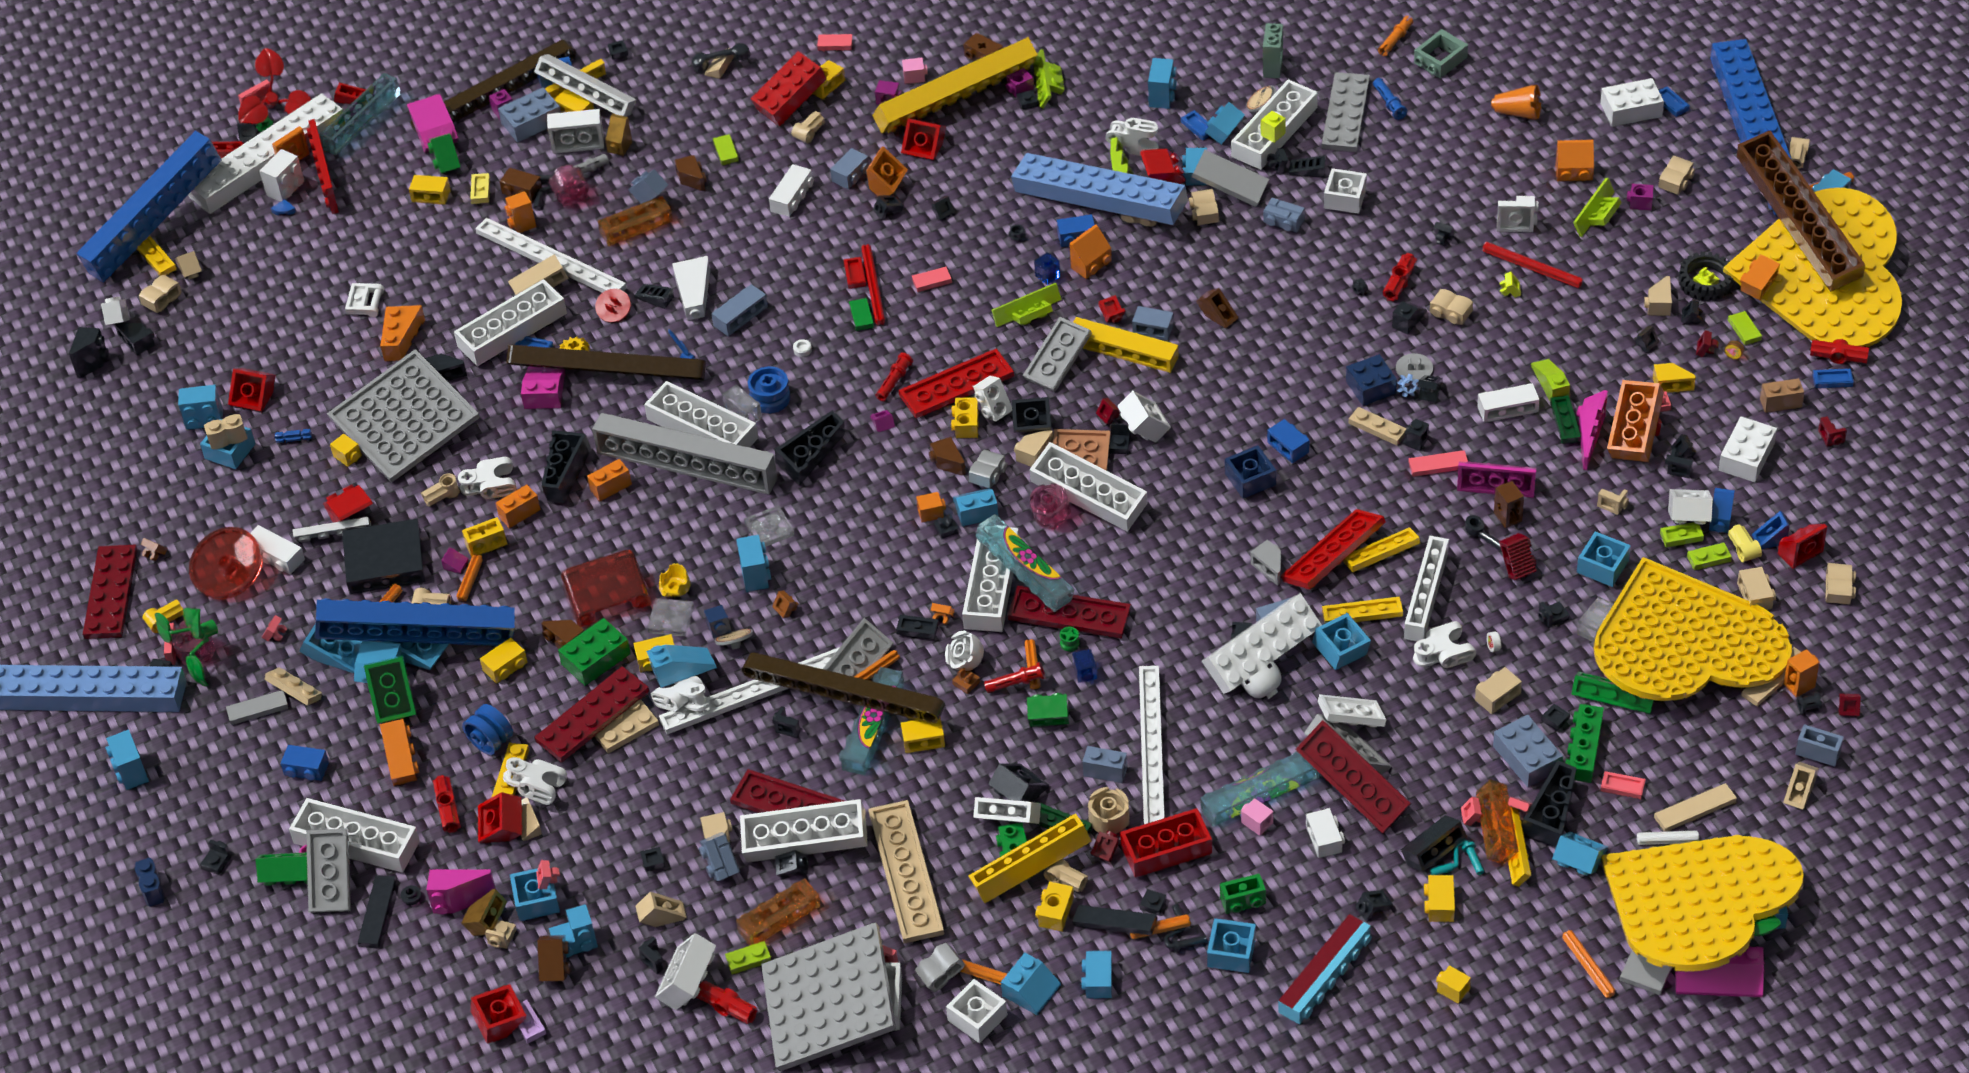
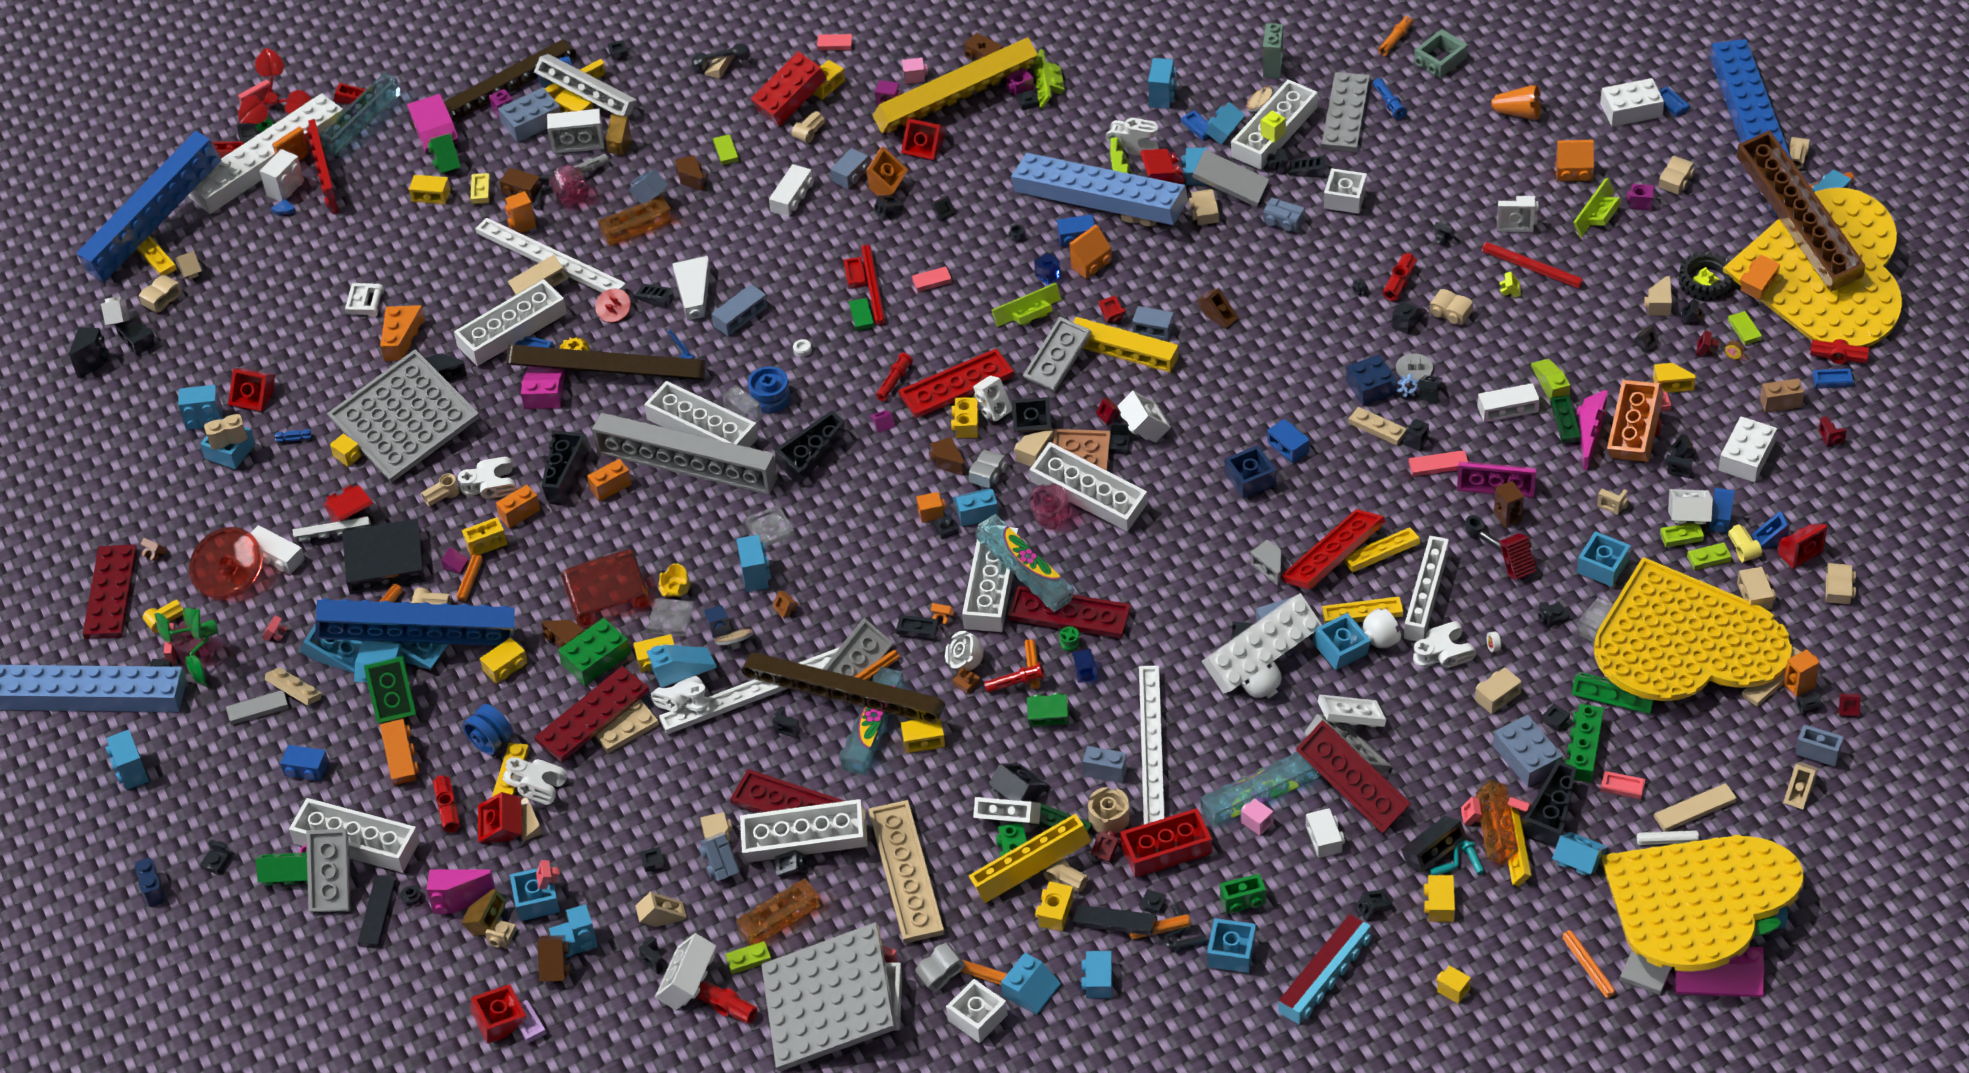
(1381, 628): none -> white cylinder

